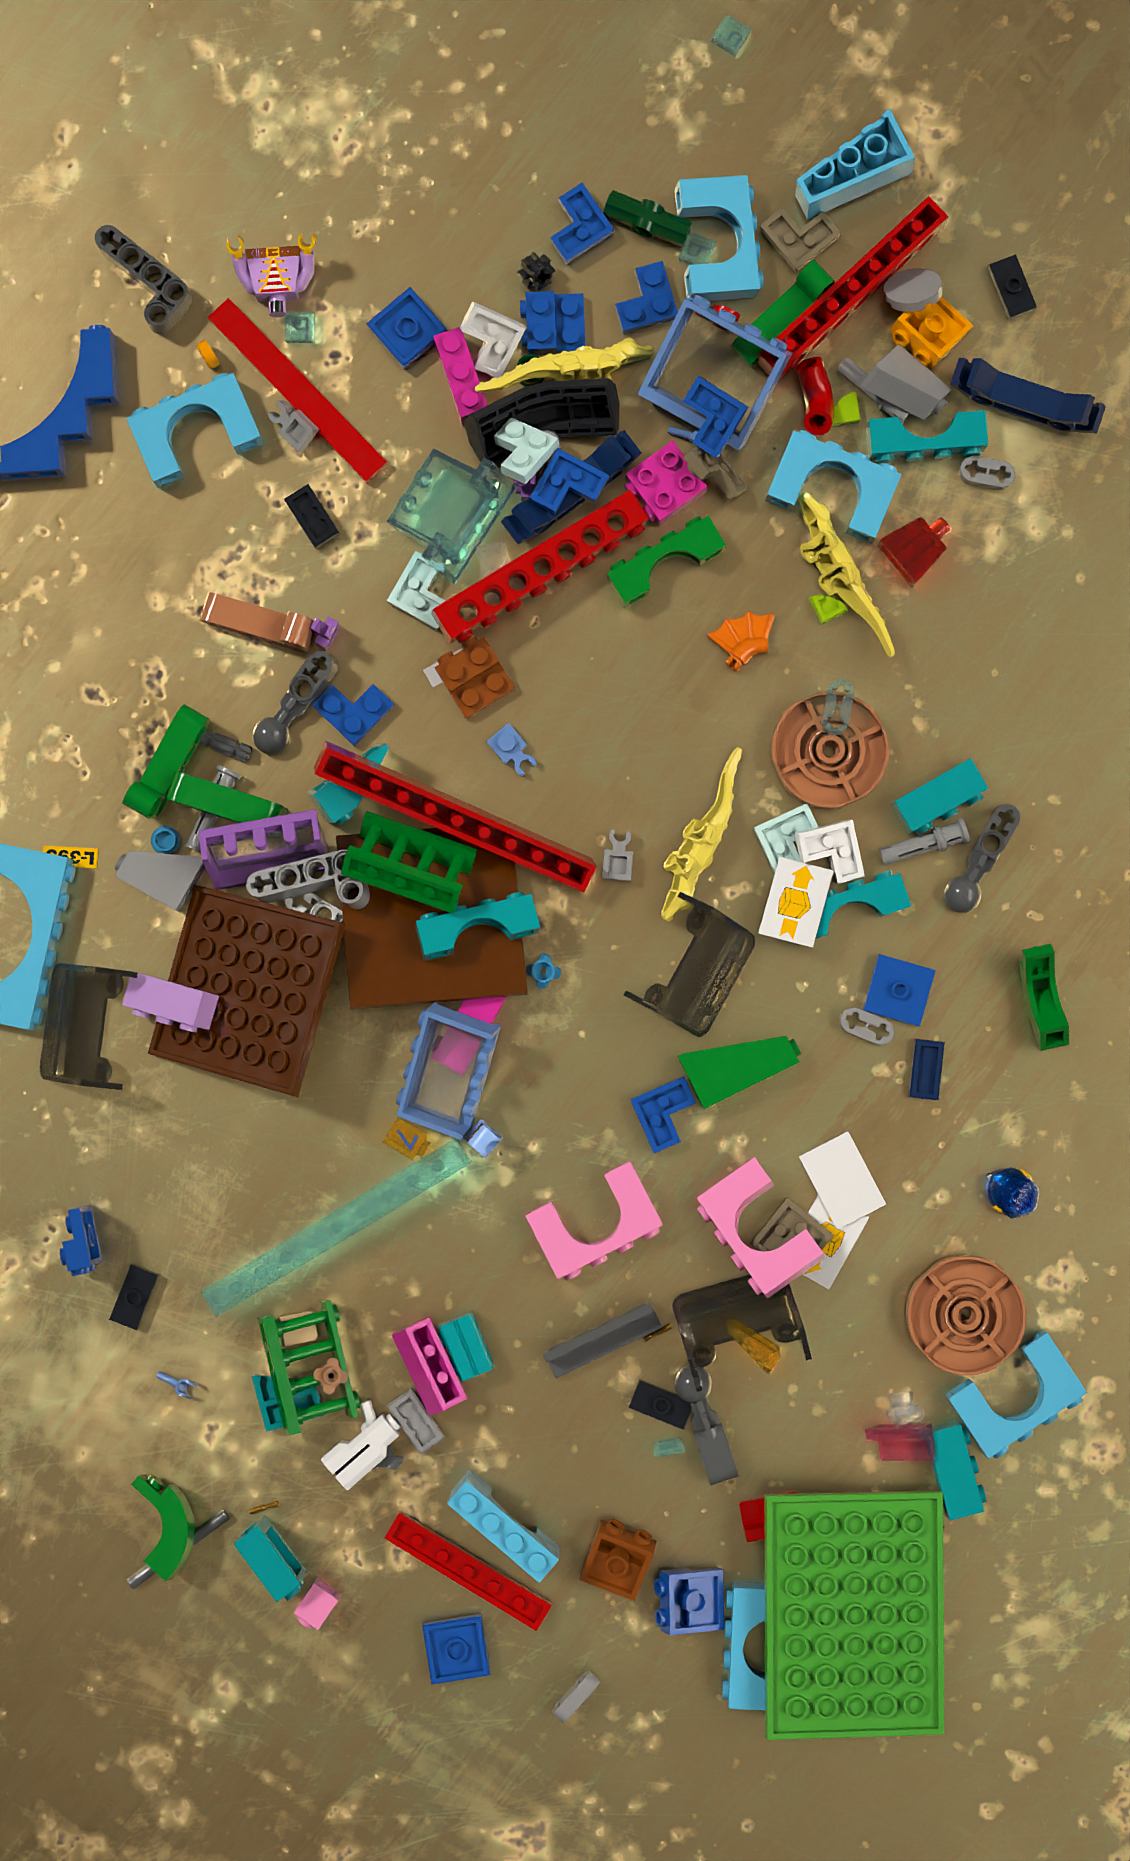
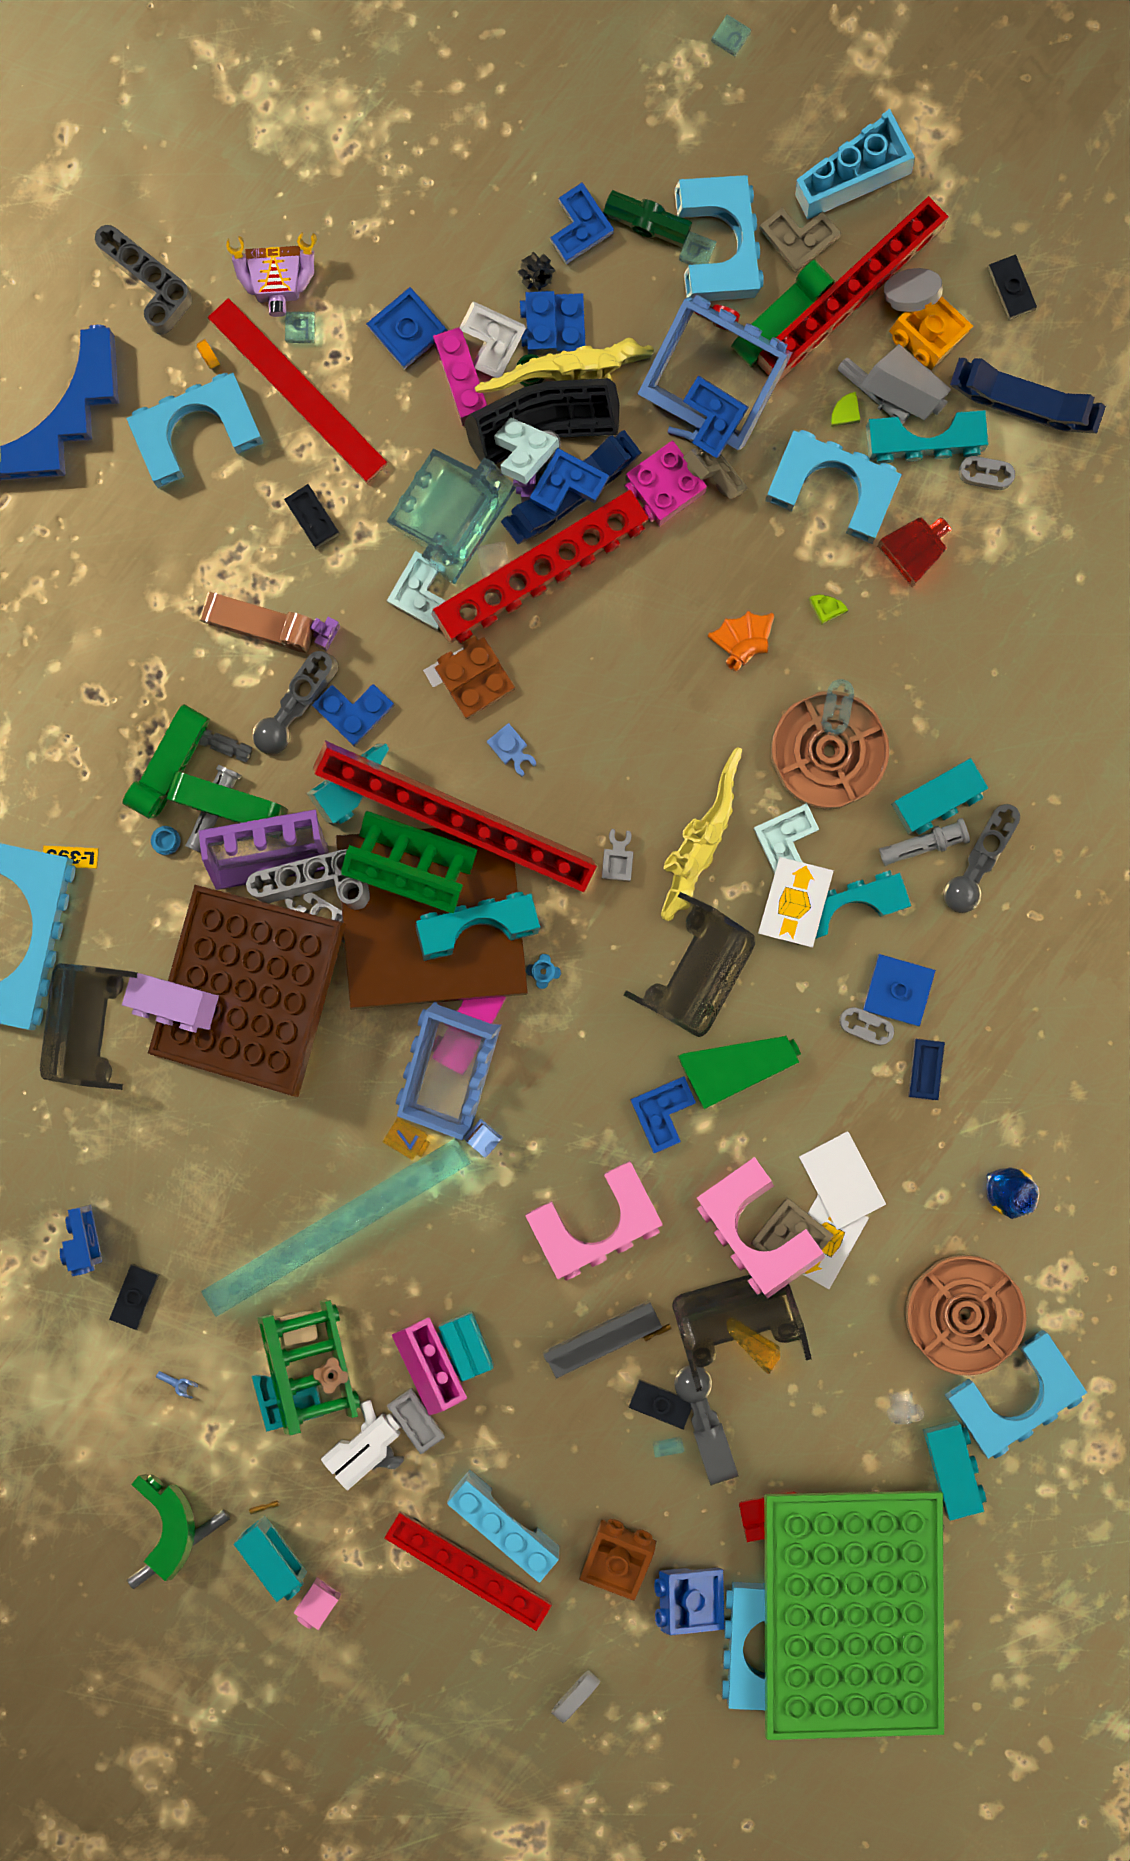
(161, 875): light grey slope -> none
(297, 427): light grey plate -> none
(456, 1649): blue plate -> none
(653, 306): blue plate -> none
(697, 542): green arch -> none
(817, 395): red cylinder -> none
(837, 843): white plate -> none
(838, 568): light yellow animal -> none
(903, 1441): clear pink panel -> none
(1042, 997): green arch -> none

